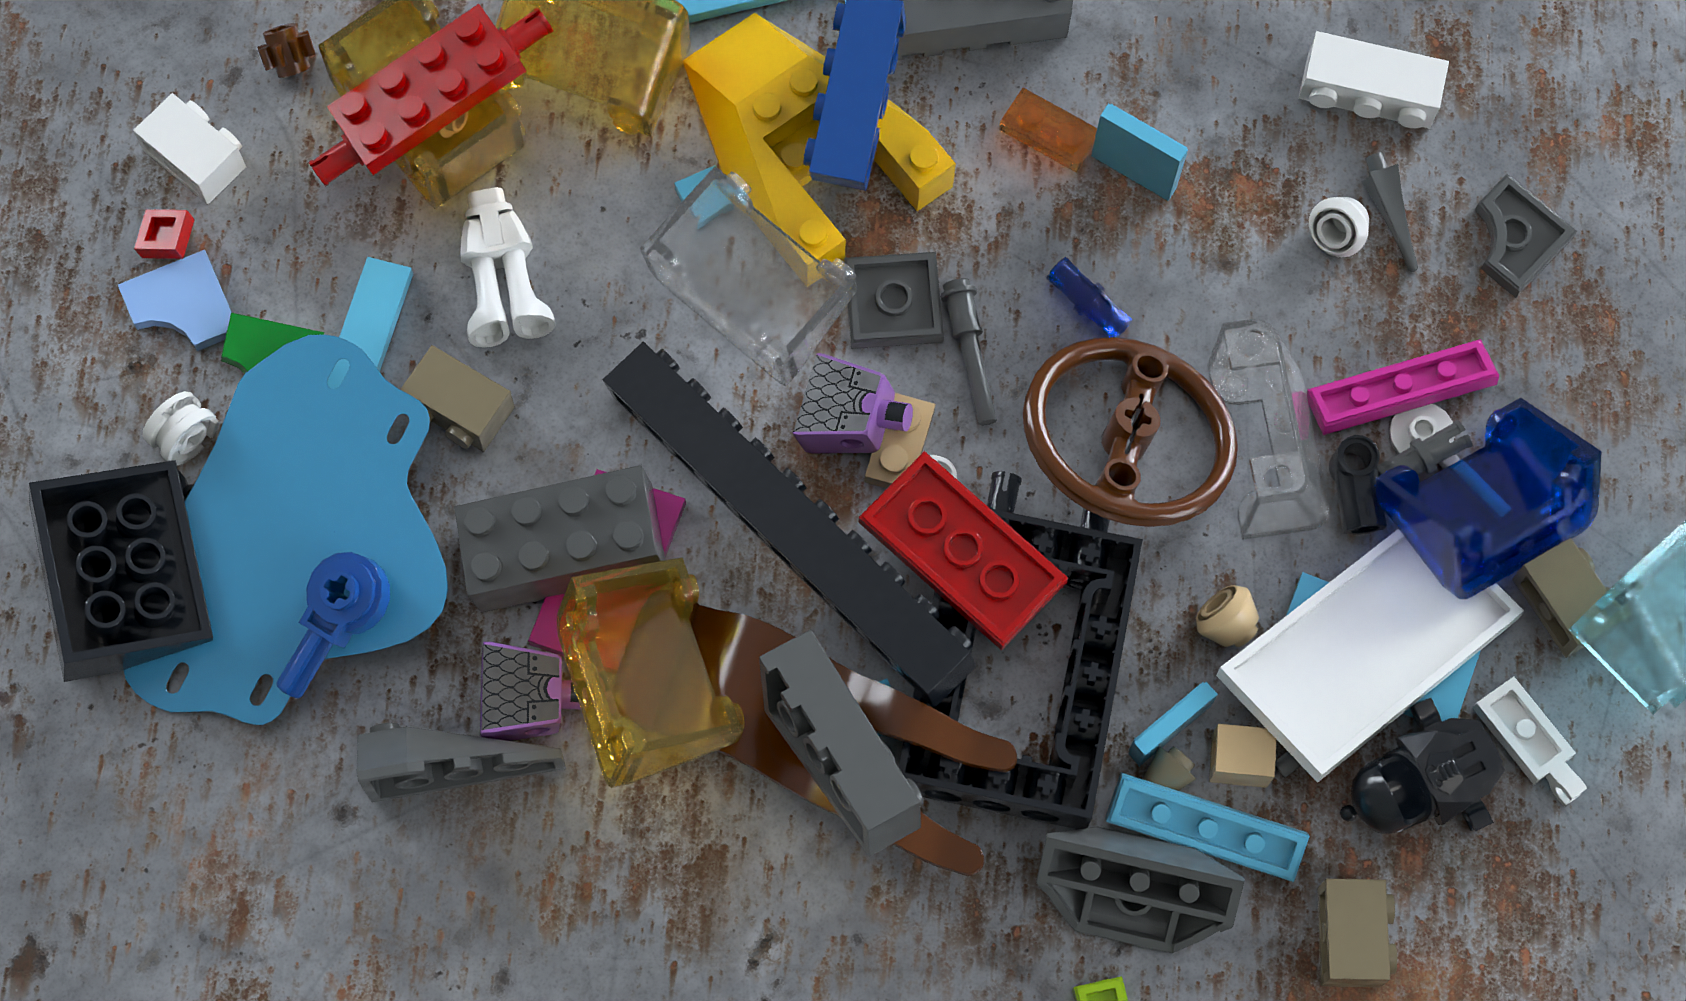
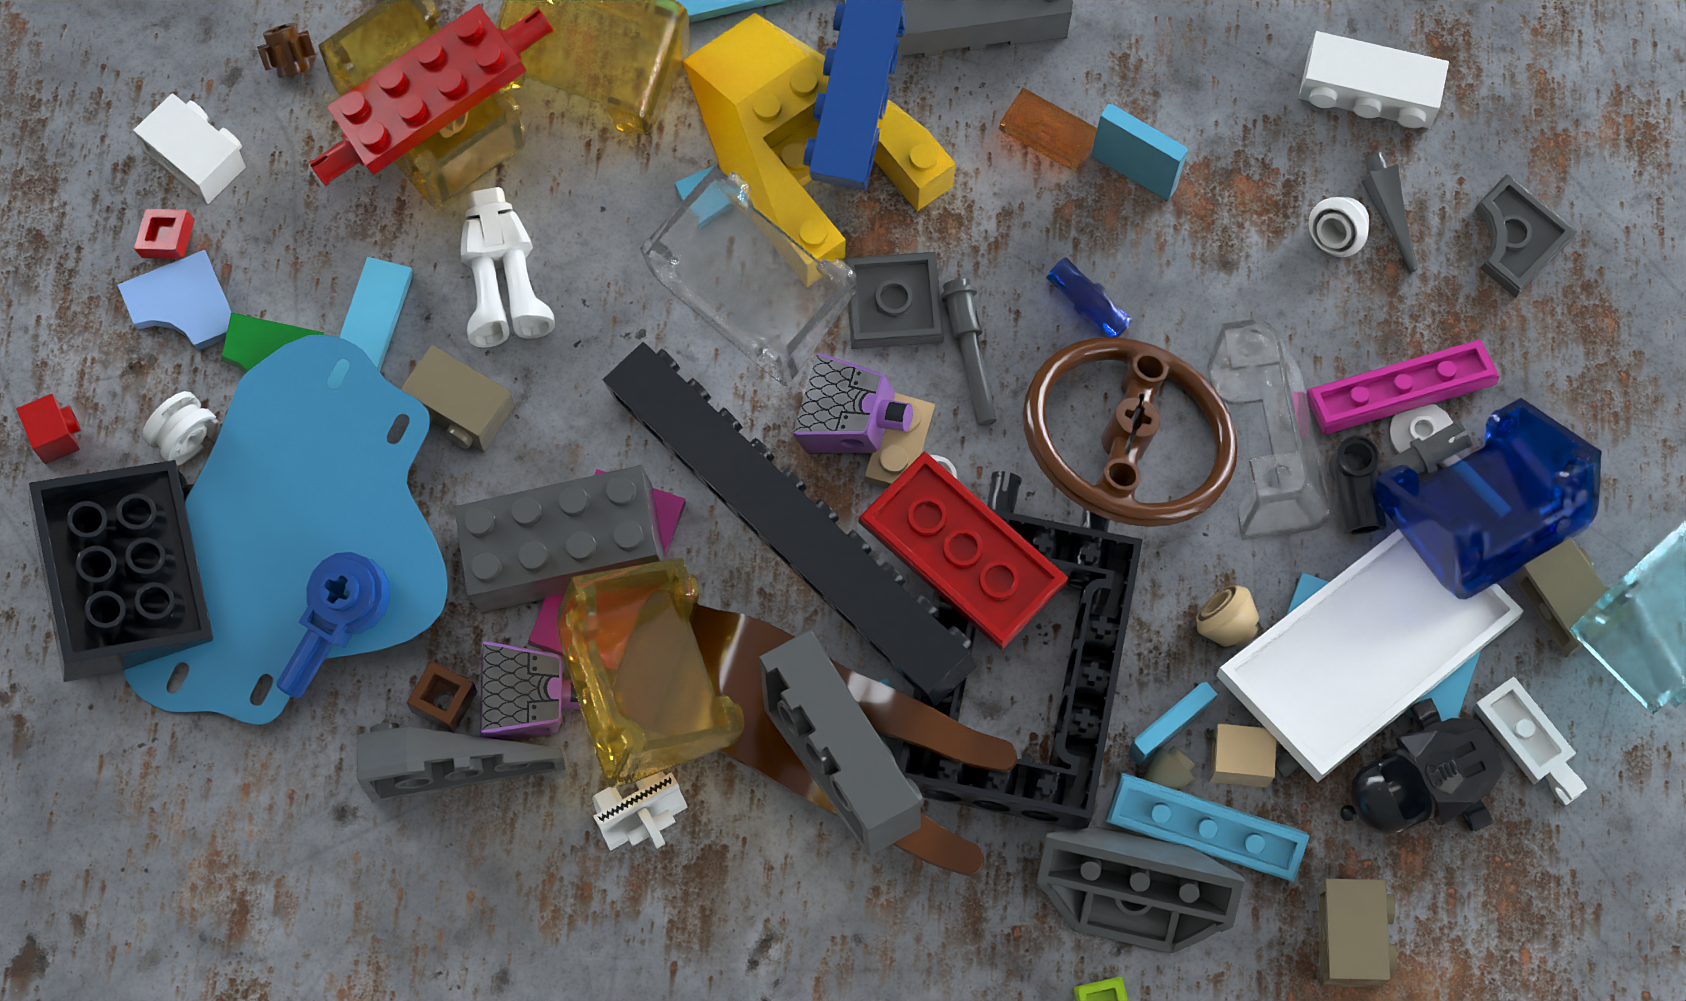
(50, 428): none -> red plate
(436, 683): none -> reddish brown plate
(639, 814): none -> white hips

